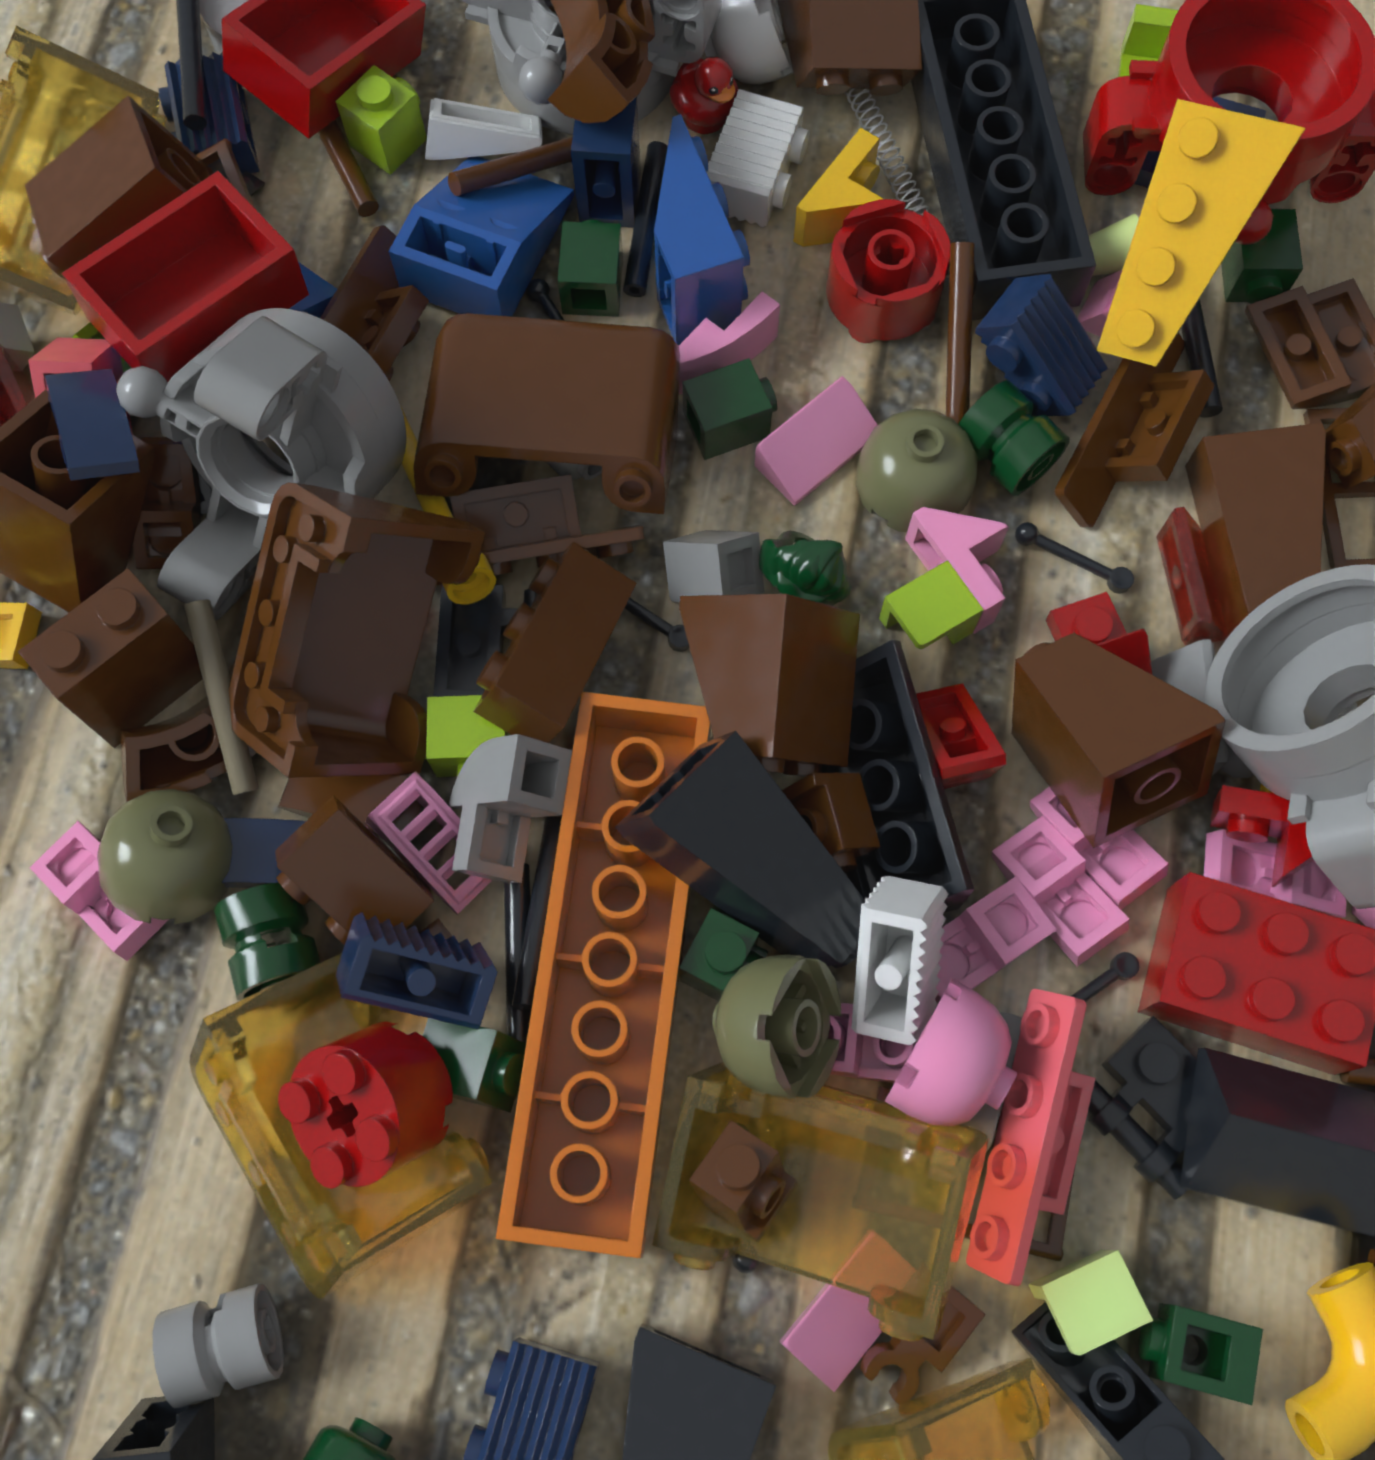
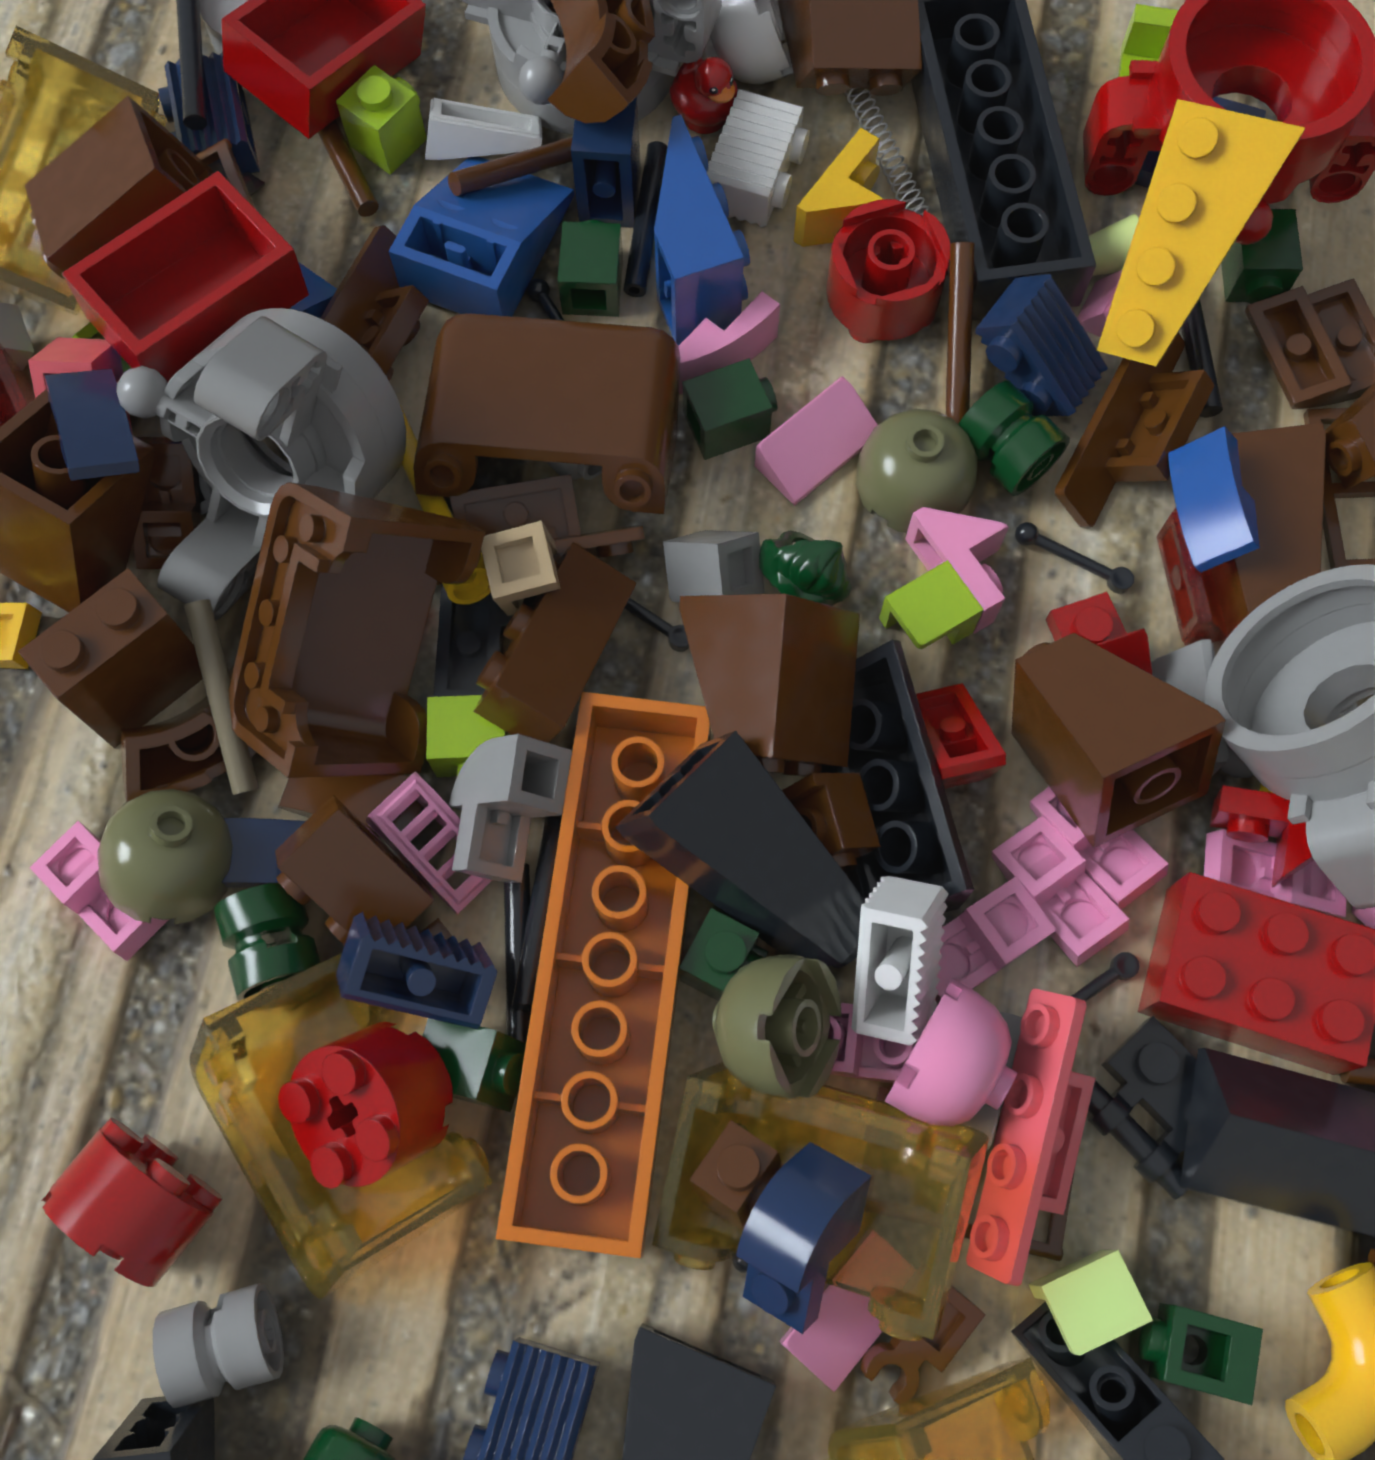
(130, 1203): none -> red brick
(520, 564): none -> tan panel
(797, 1229): none -> dark blue brick
(1210, 500): none -> blue slope

